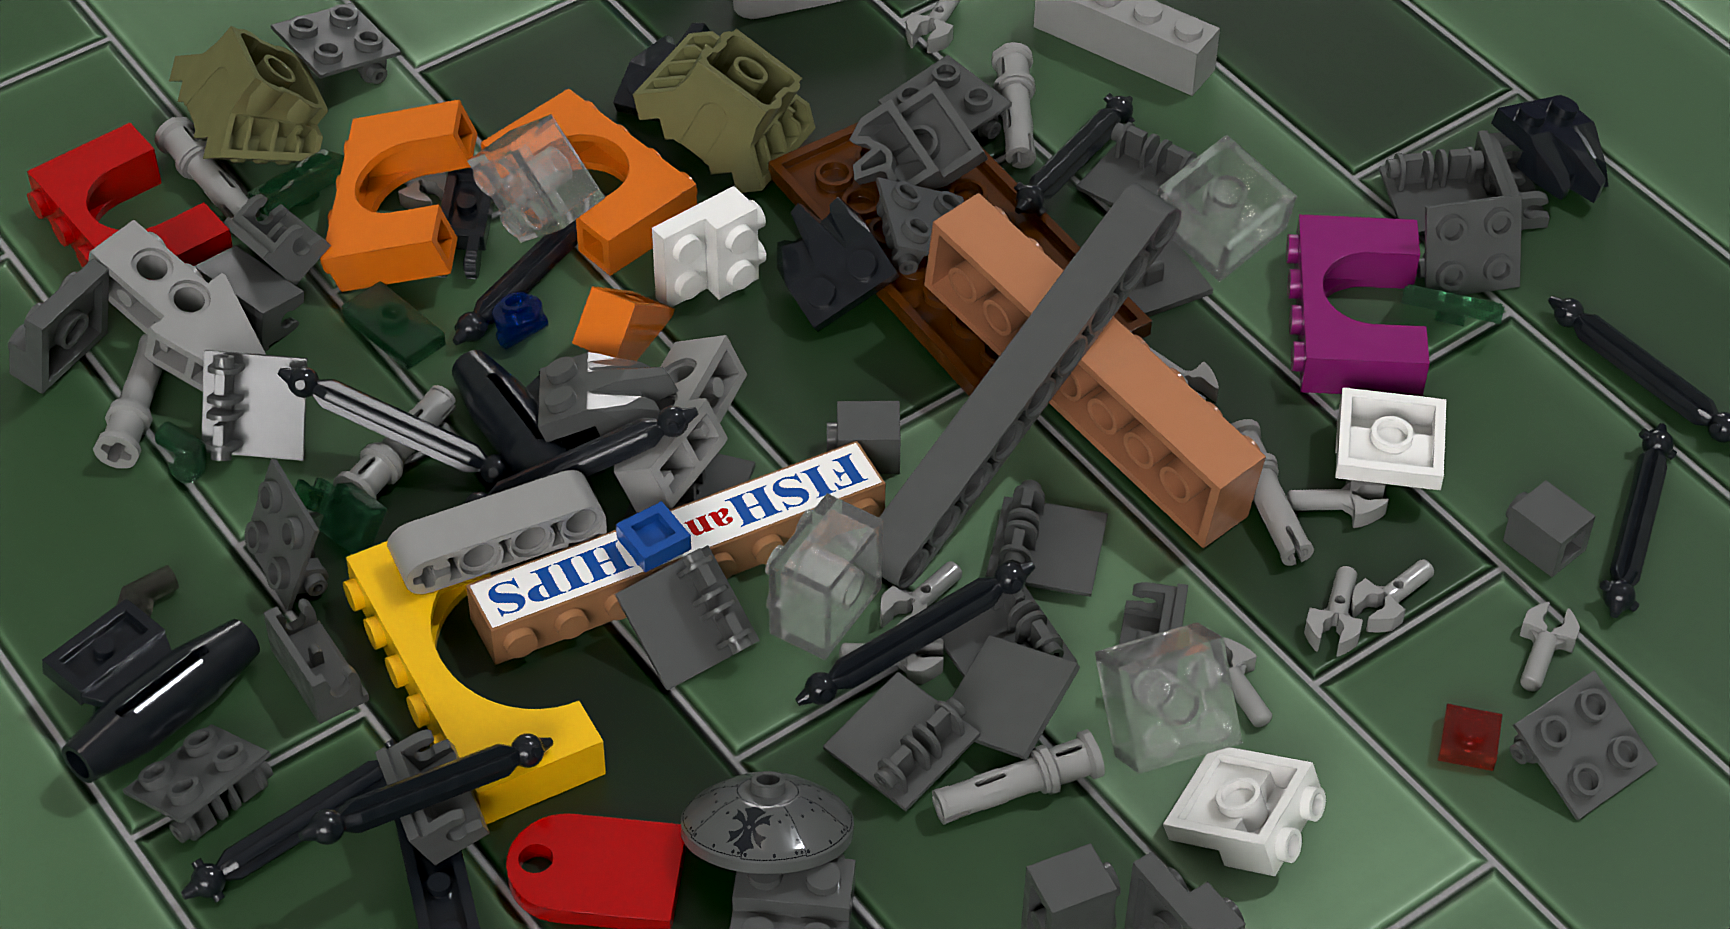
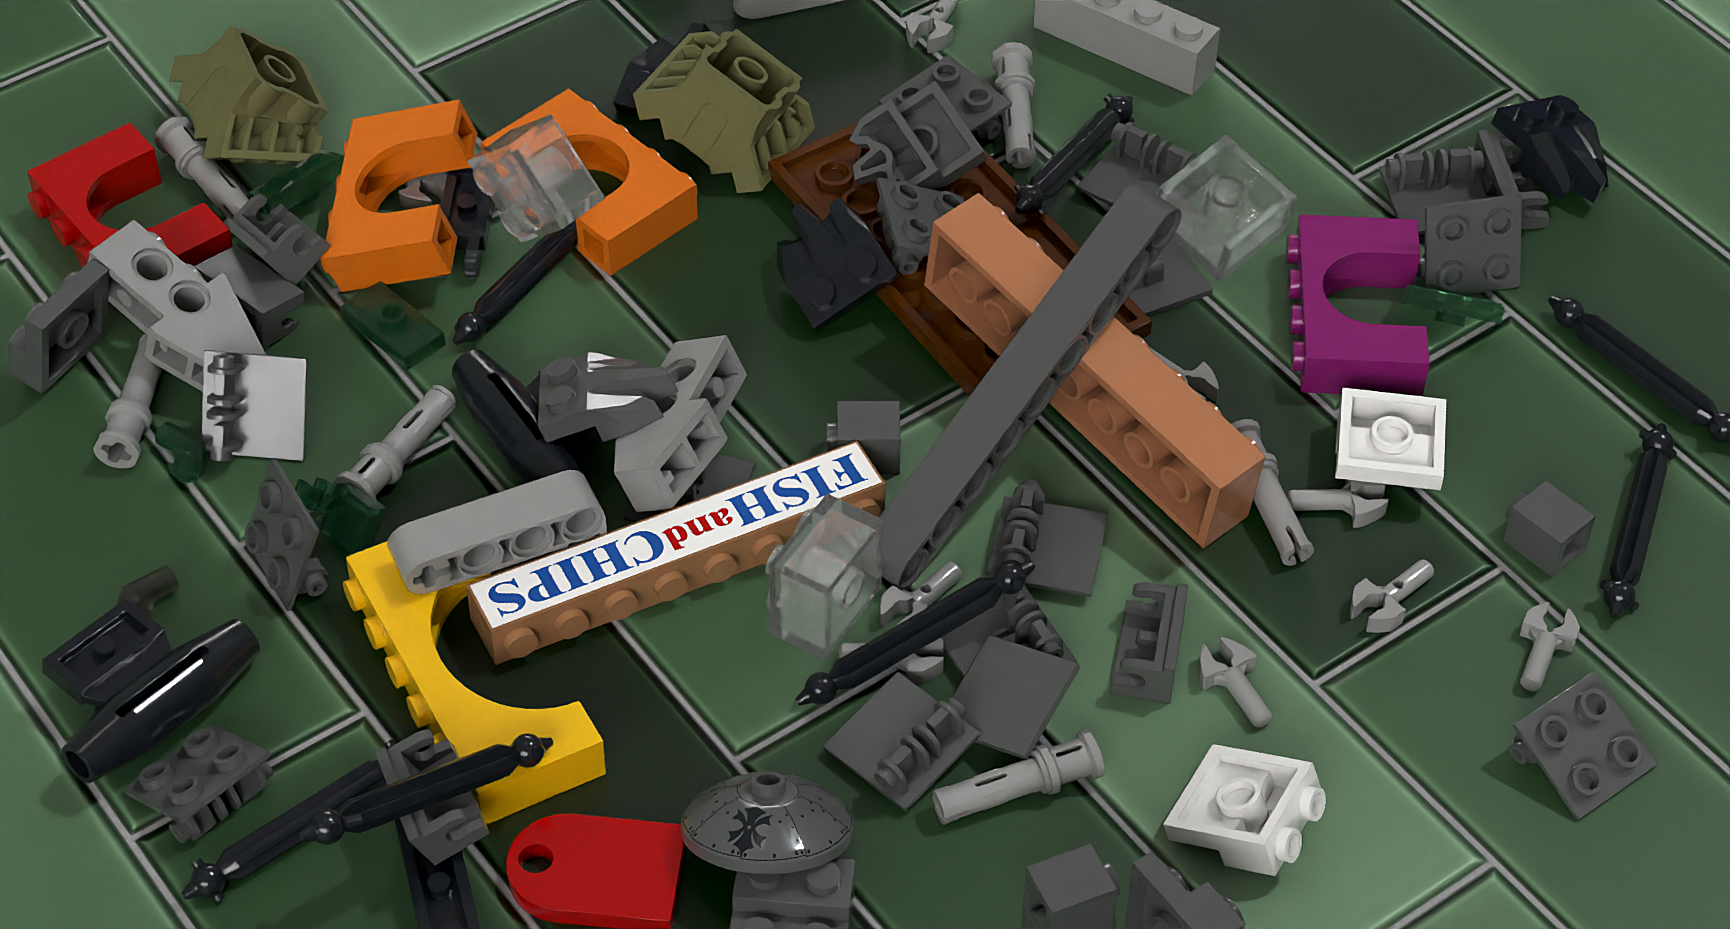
(314, 663): dark grey hinge -> none
(338, 42): dark grey hinge -> none
(396, 424): black wheel -> none
(518, 318): clear blue plate -> none
(604, 450): black wheel -> none
(620, 323): orange slope -> none
(653, 536): blue plate -> none
(687, 617): dark grey hinge -> none
(708, 248): white plate -> none
(1168, 697): clear brick -> none
(1336, 614): light grey bar -> none
(1470, 737): clear red plate -> none

